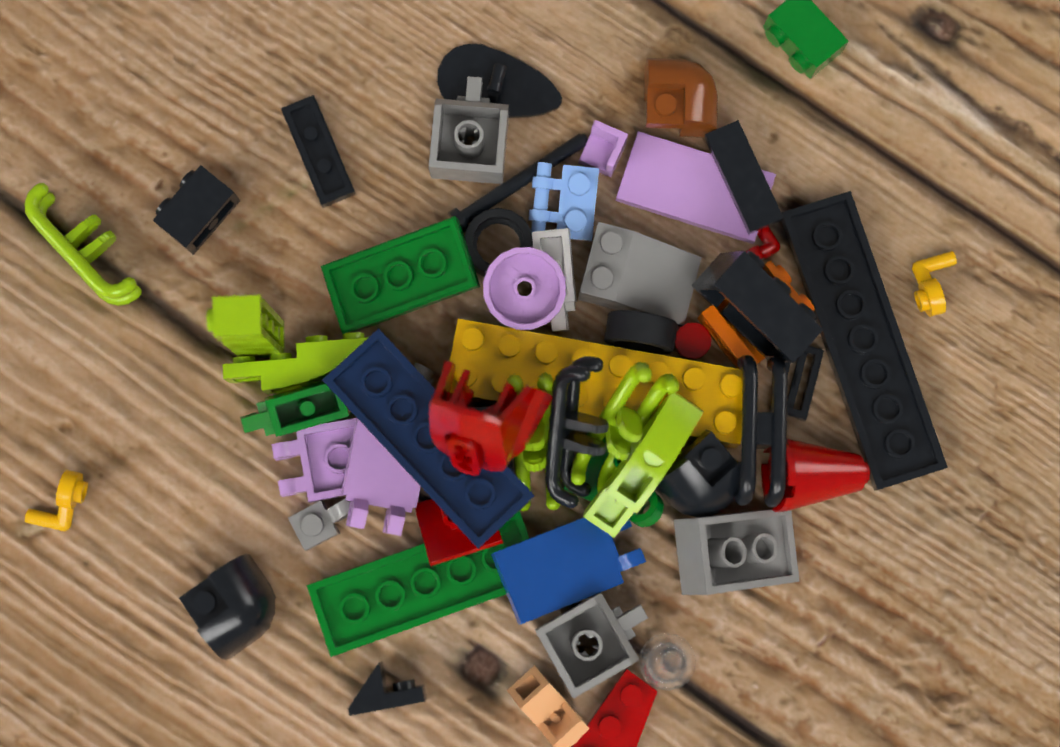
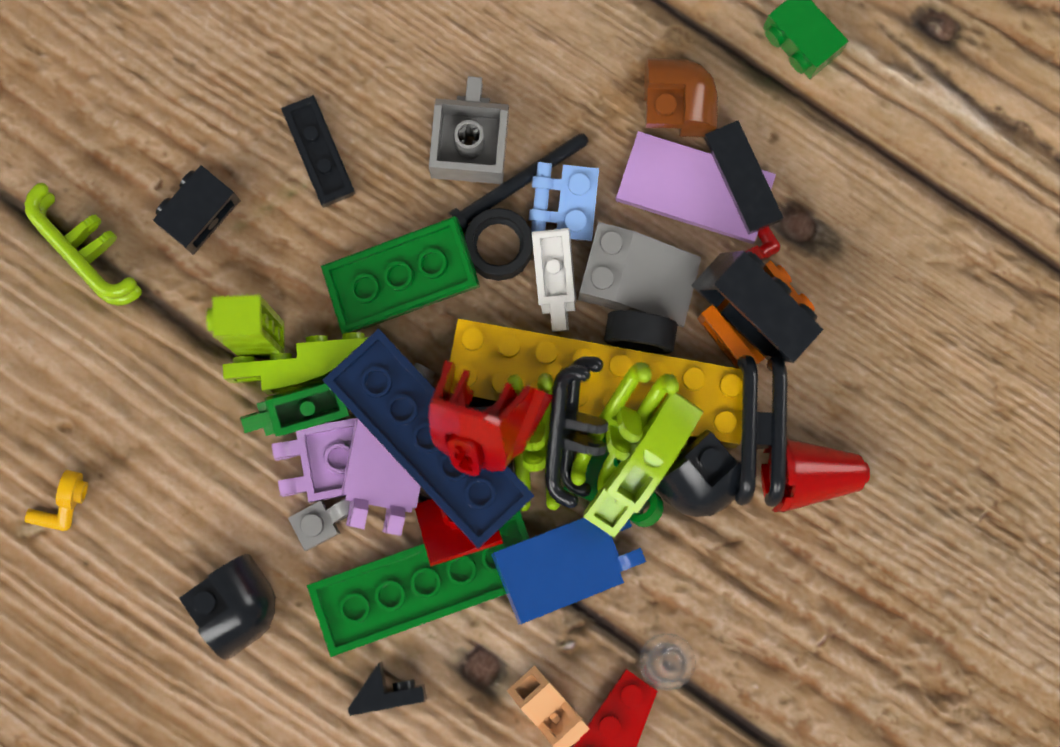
(503, 79): black shield -> none
(520, 310): lavender wheel -> none
(596, 620): light grey hinge -> none
(603, 148): lavender panel -> none
(692, 341): red tile -> none
(735, 551): light grey slope -> none
(810, 385): black tile -> none
(863, 341): black plate -> none
(930, 294): yellow plate -> none

